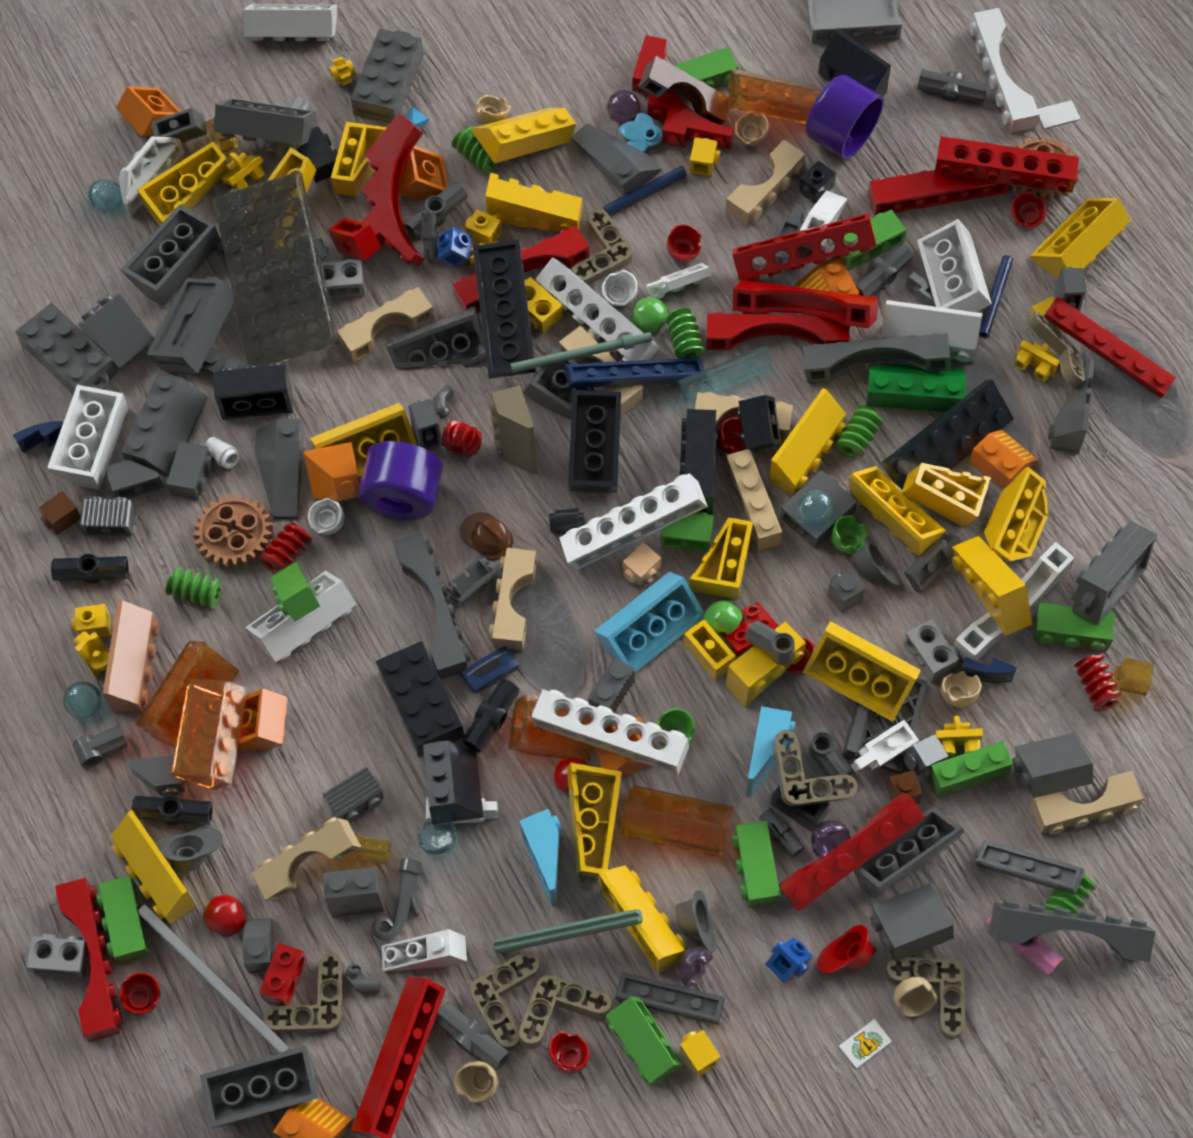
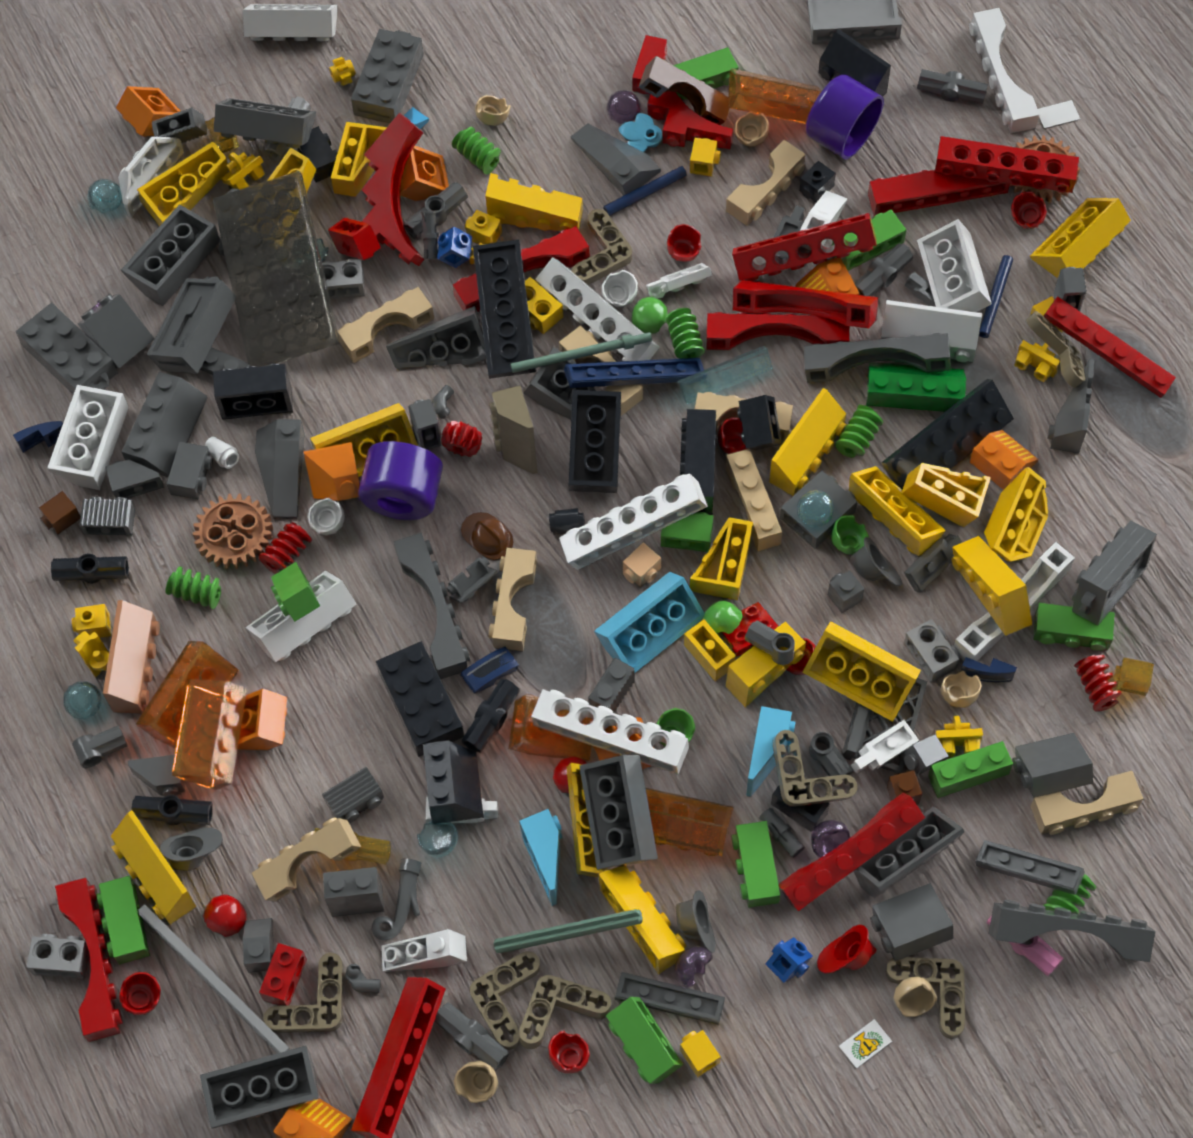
(525, 133): yellow slope -> none
(618, 811): none -> dark grey slope

